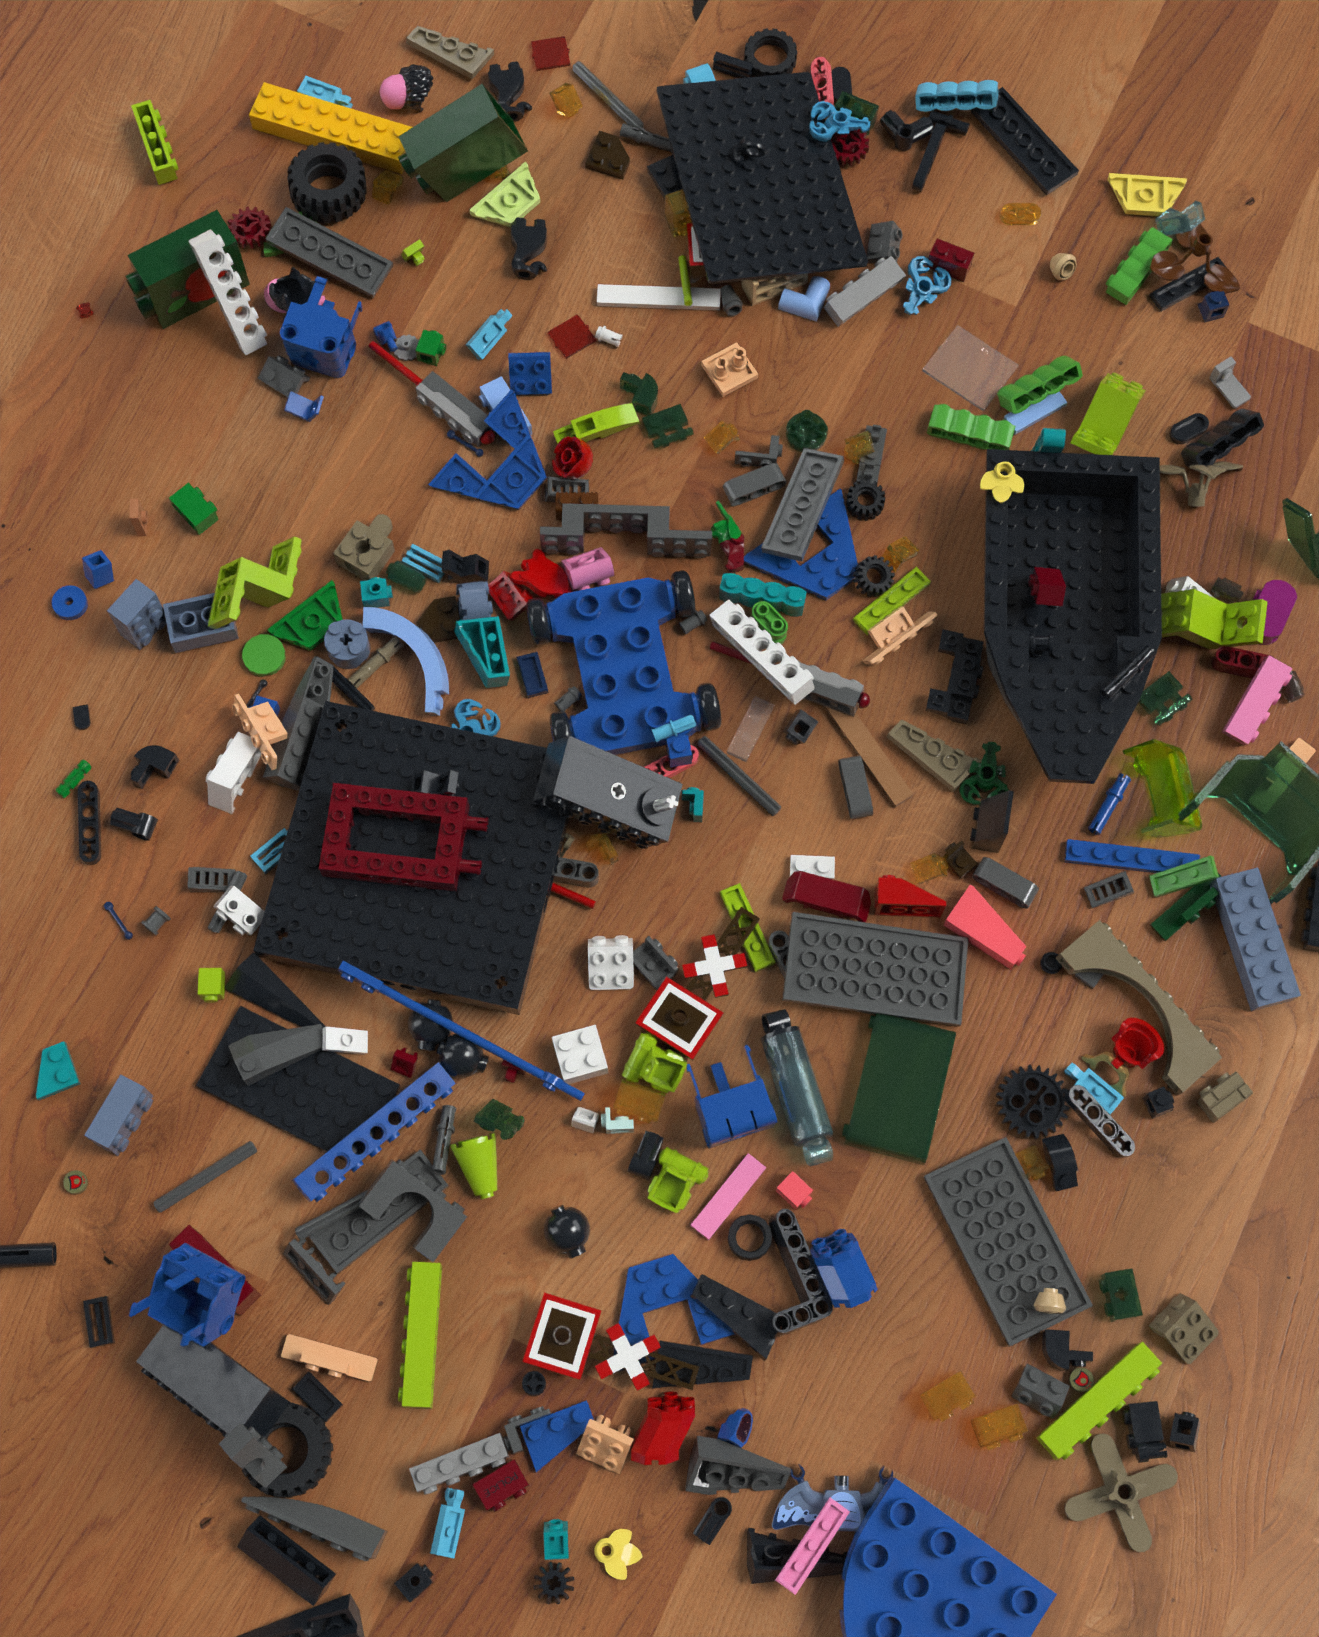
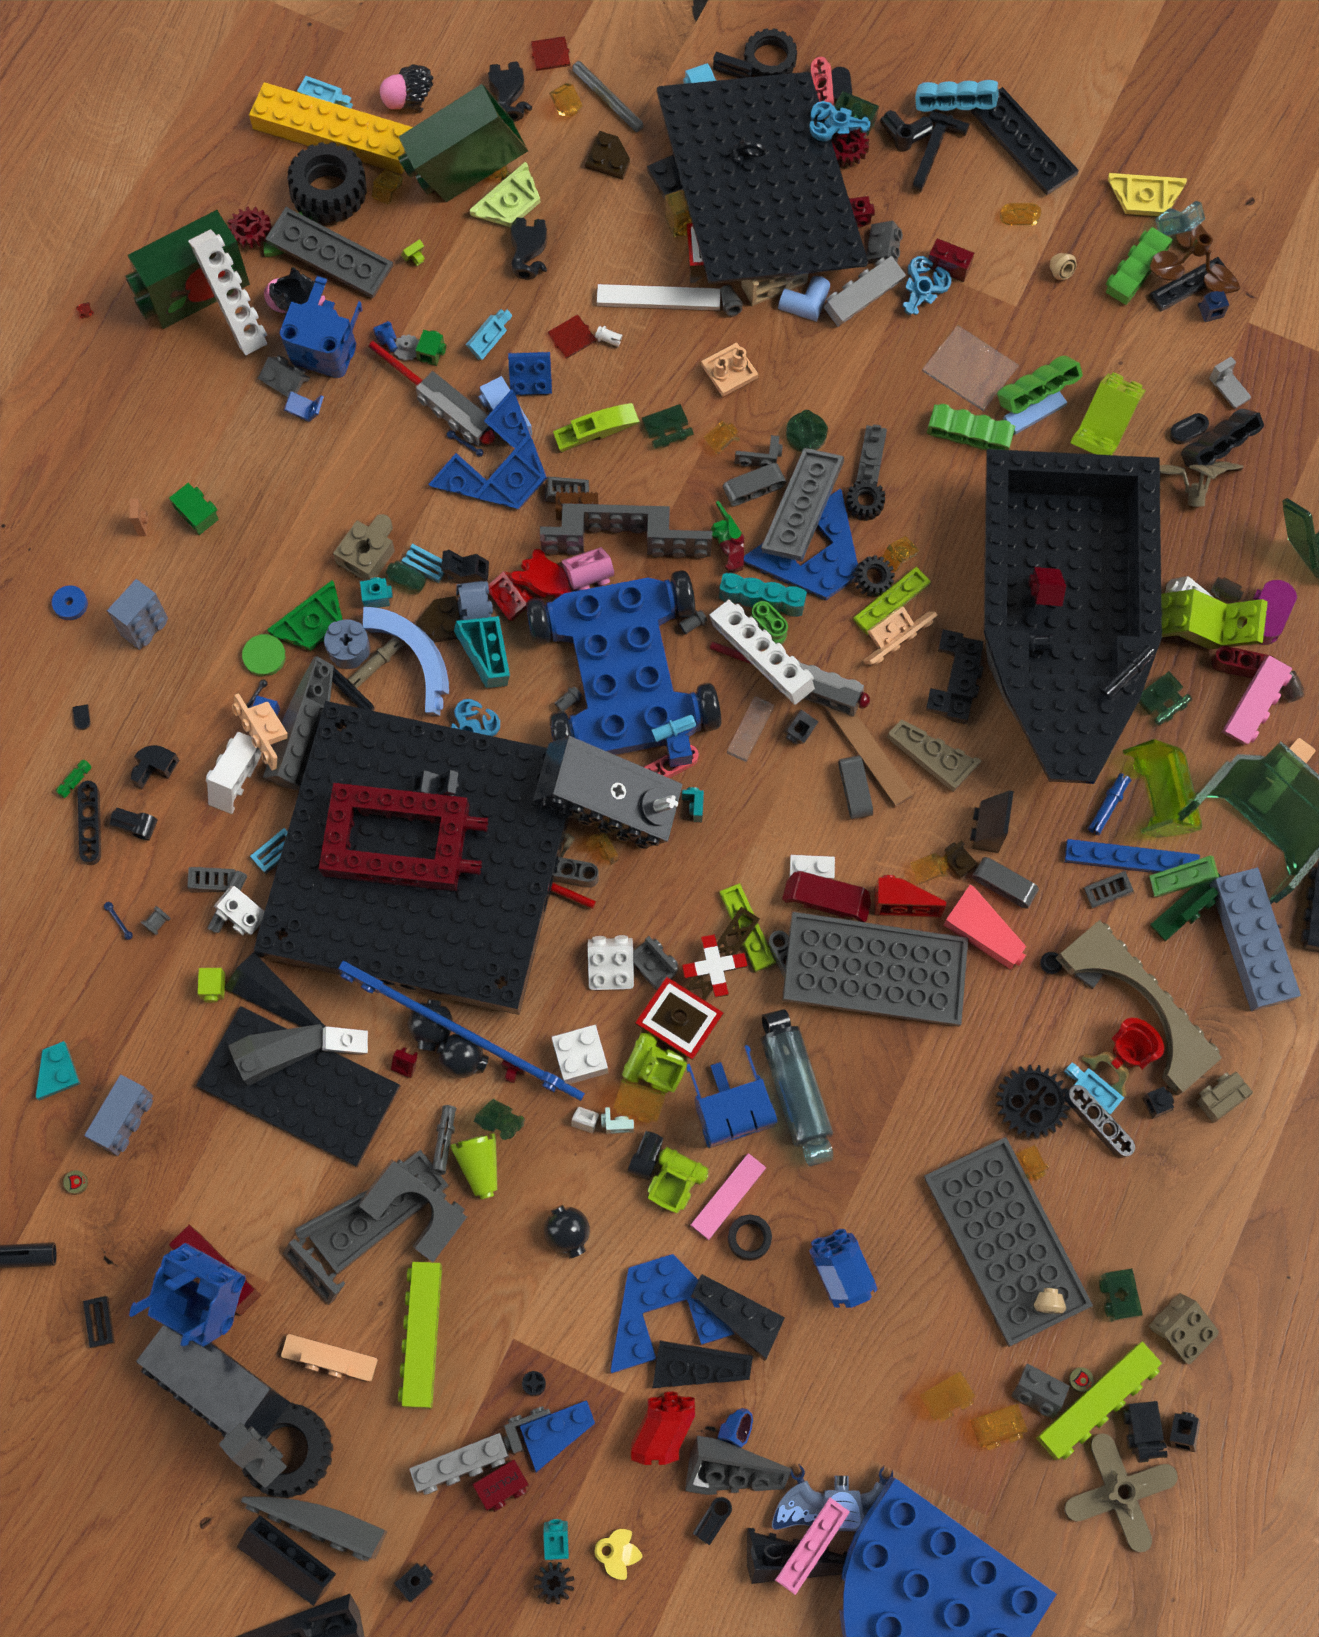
(98, 569): blue brick -> none
(153, 139): lime brick -> none
(188, 624): sand blue brick -> none
(205, 1176): dark grey axle -> none
(255, 582): lime bracket -> none
(306, 1180): blue brick -> none
(317, 1396): black tile -> none
(448, 1524): medium azure plate -> none
(462, 57): dark tan wing -> none
(532, 674): dark blue tile -> none
(570, 1356): piece -> none
(572, 458): red cylinder -> none
(605, 1445): light nougat plate -> none
(645, 392): clear green brick -> none
(646, 137): dark grey pin -> none
(685, 280): lime bar -> none
(739, 775): dark grey axle -> none
(795, 1191): coral brick -> none
(799, 1278): black beam -> none
(858, 446): clear yellow bracket -> none
(862, 210): none -> dark red brick
(900, 1088): clear green windscreen -> none
(986, 776): dark green animal -> none
(1000, 484): light yellow plate -> none
(1050, 440): teal beam -> none
(1057, 1353): black brick -> none
(1061, 1160): black brick -> none

